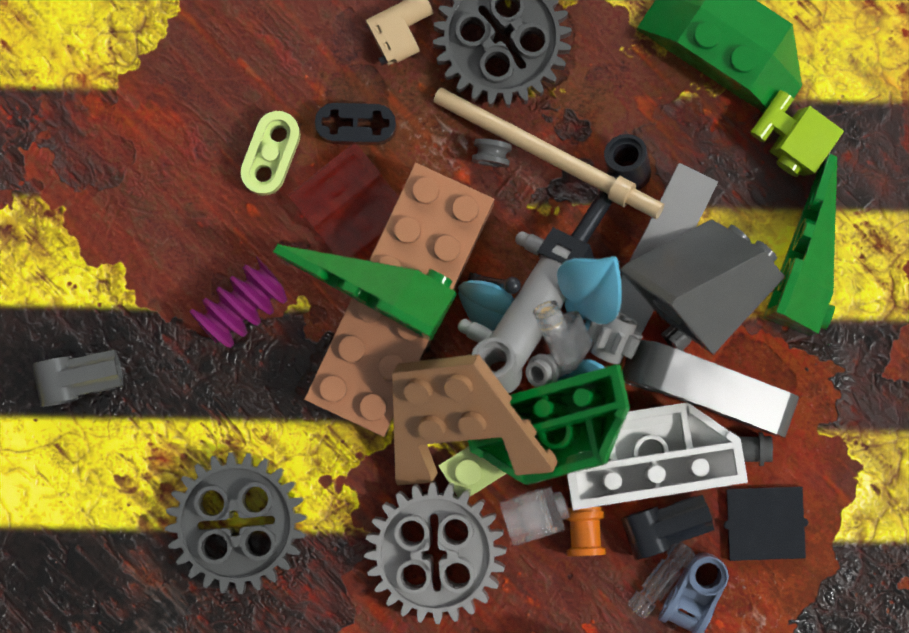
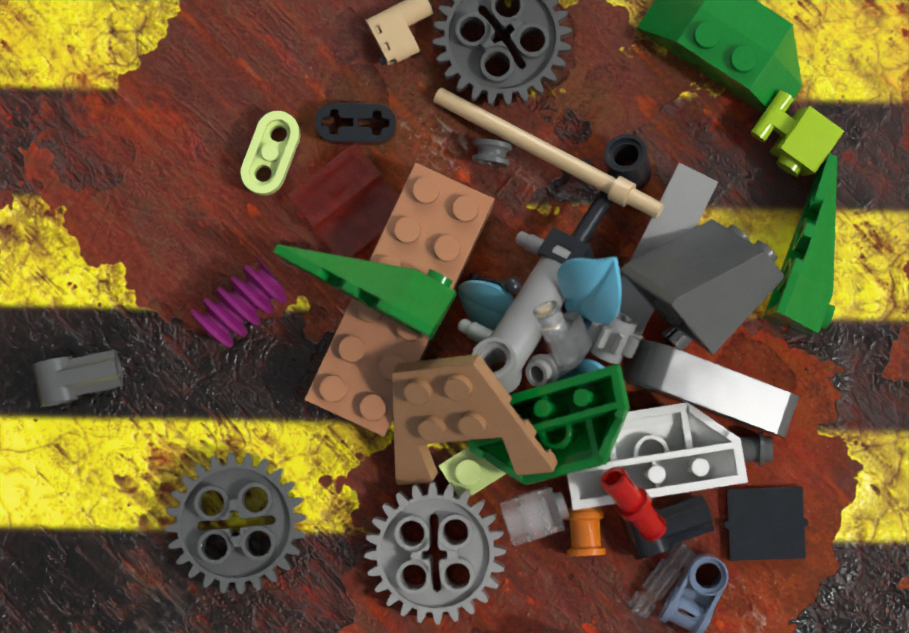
(633, 503): none -> red pin

